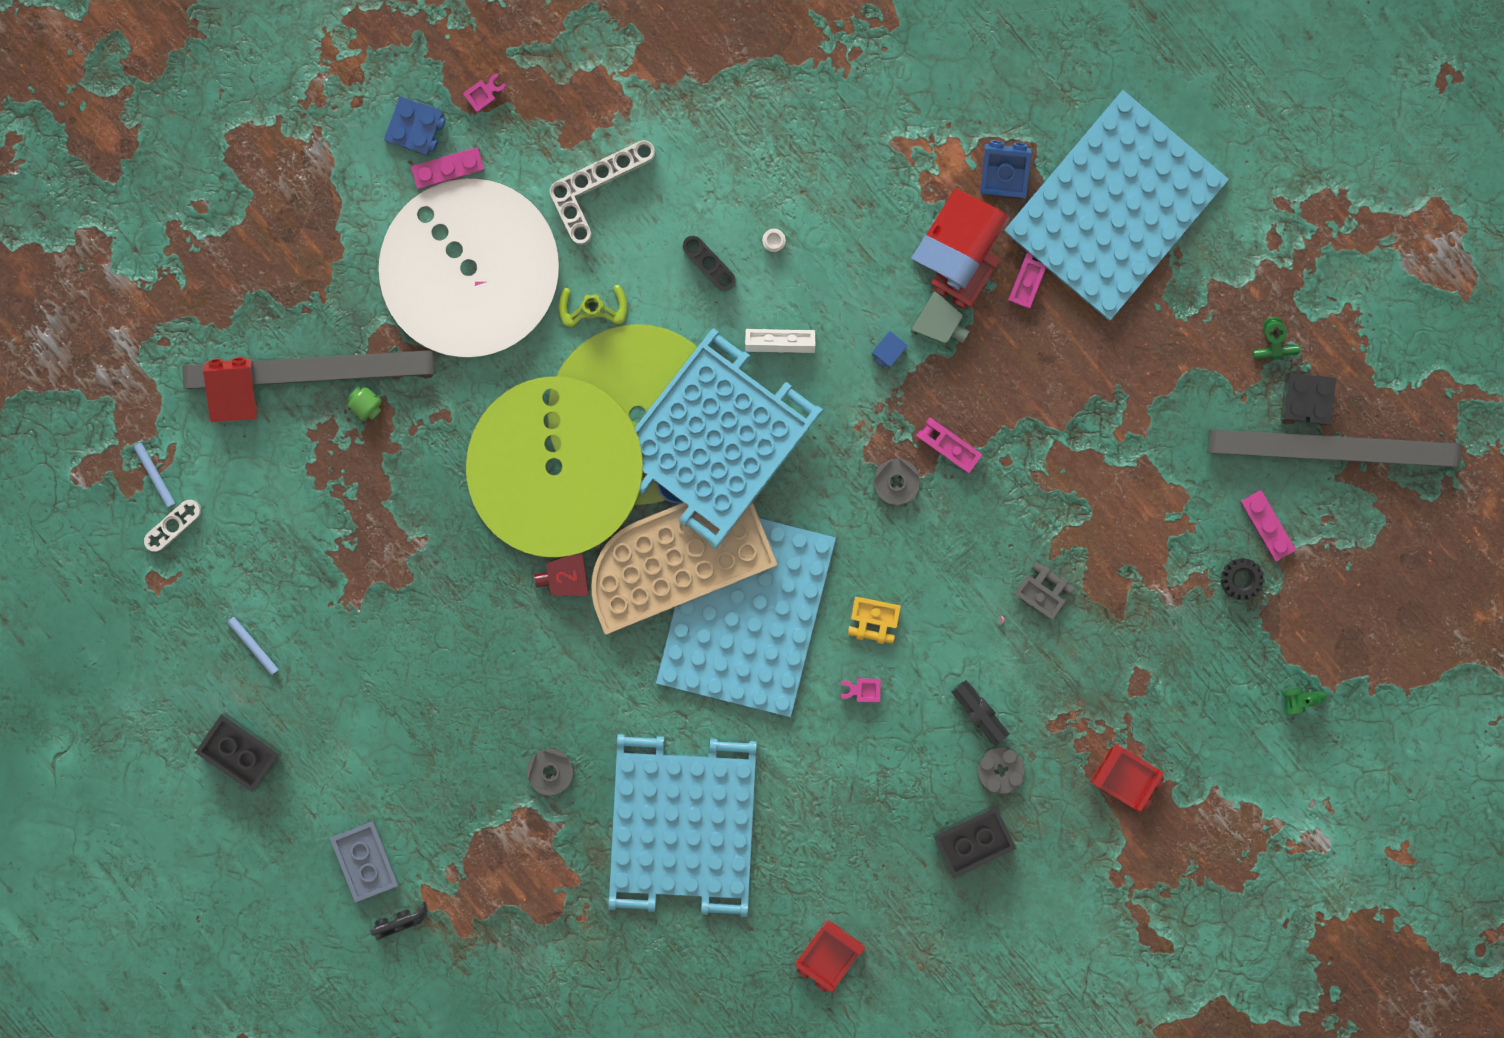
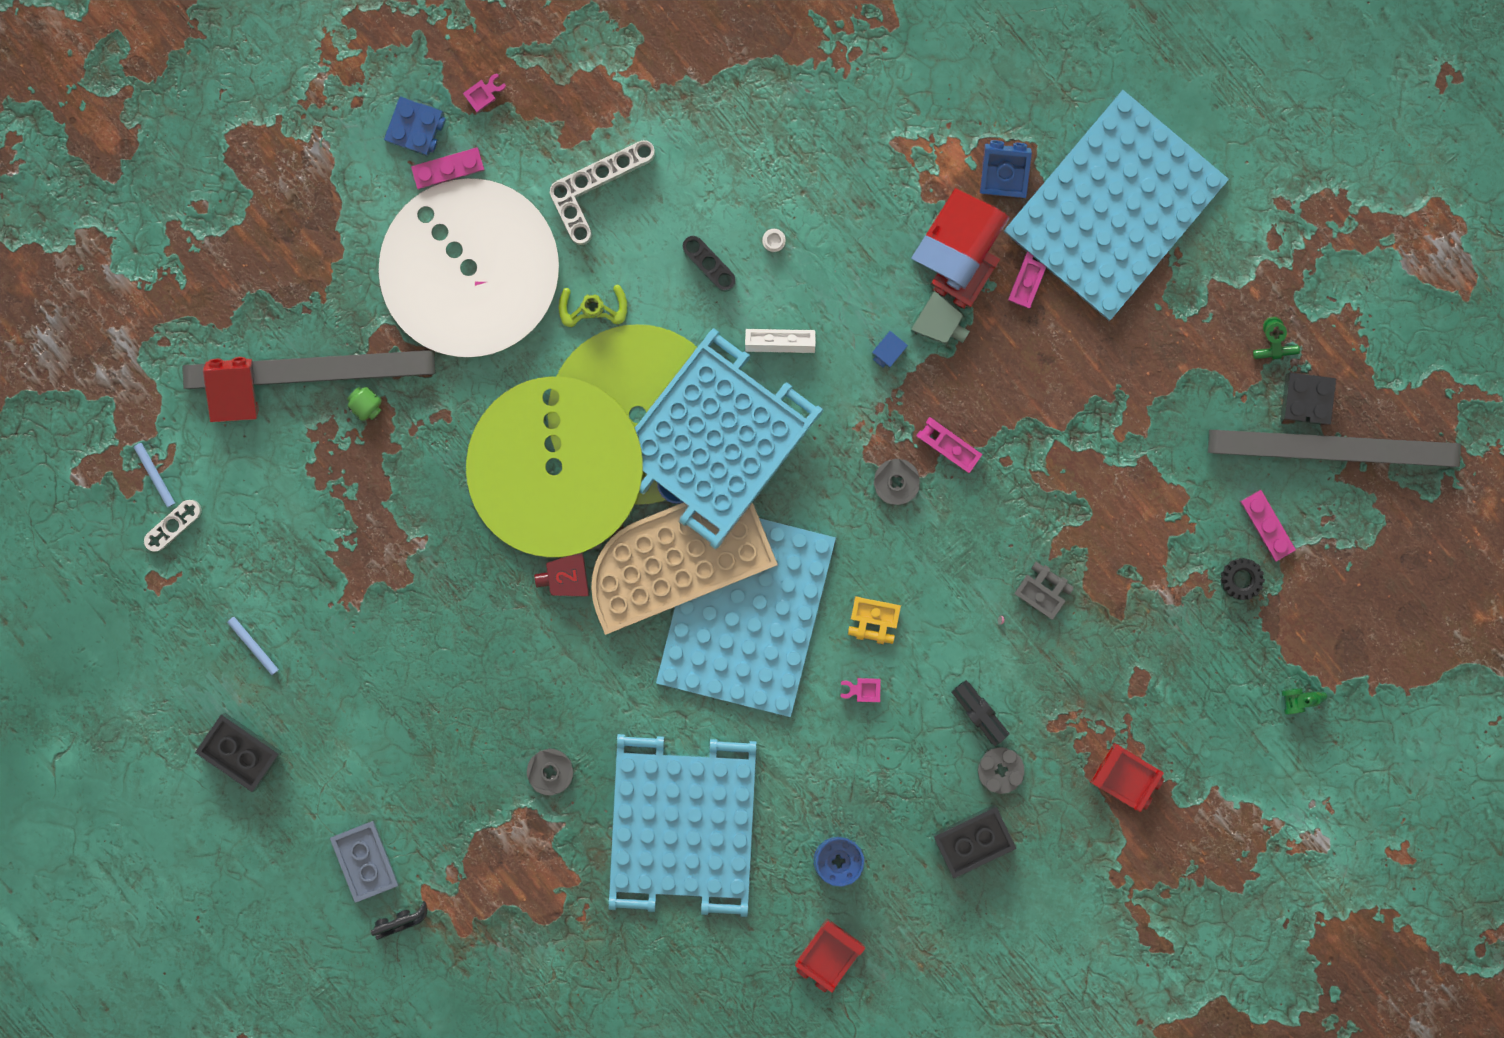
(848, 871): none -> blue wheel

